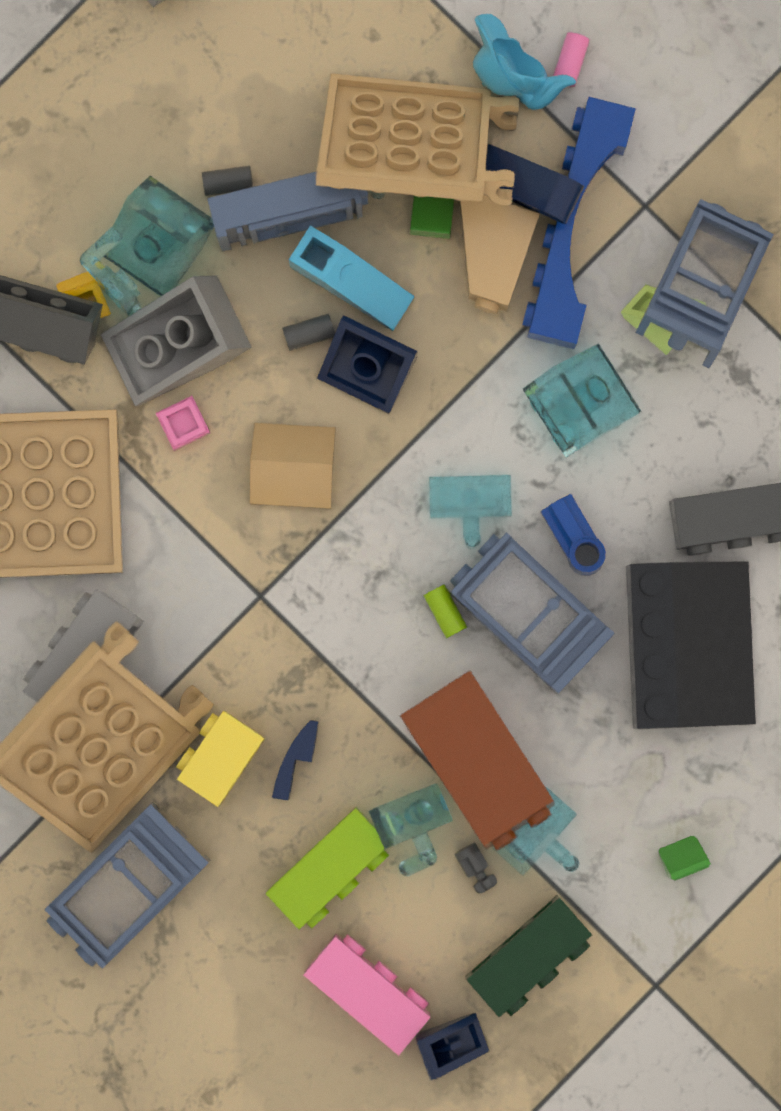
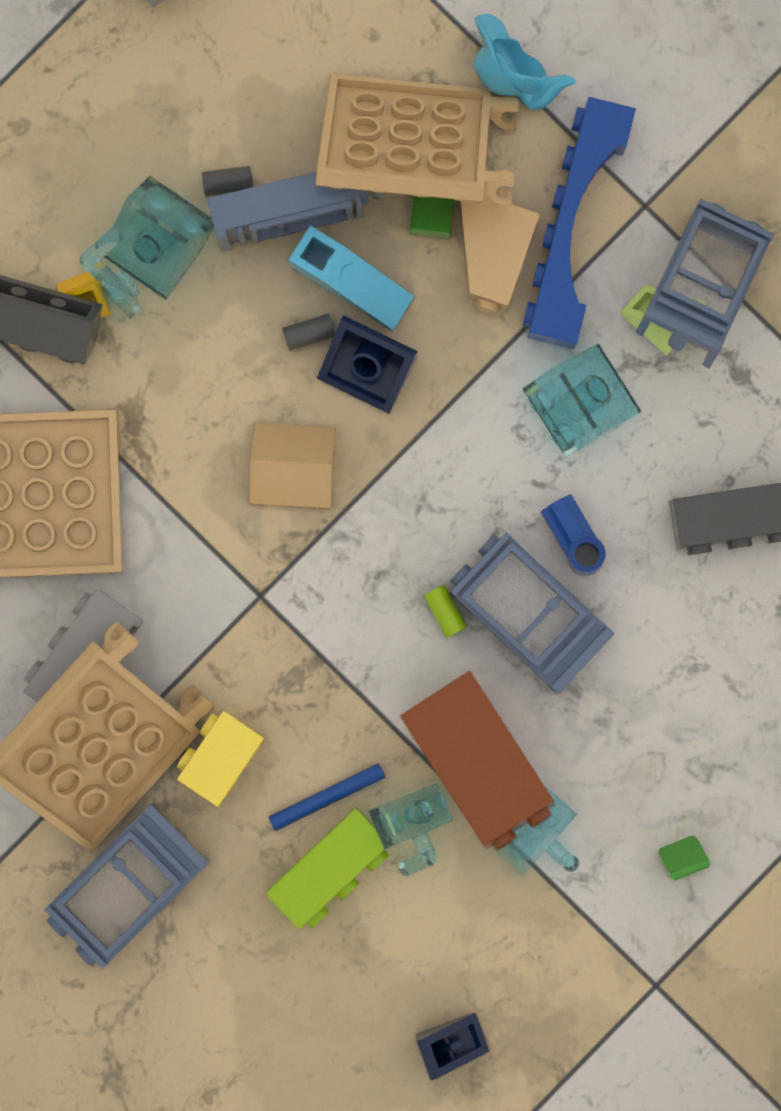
(176, 339): light grey slope -> none
(183, 423): bright pink tile -> none
(300, 749): dark blue slope -> none
(327, 797): none -> blue bar
(368, 992): bright pink brick -> none
(469, 499): clear light blue plate -> none
(474, 865): dark grey piece -> none
(529, 957): dark green brick -> none
(536, 185): dark blue beam -> none
(572, 55): bright pink piece -> none
(690, 644): black slope -> none

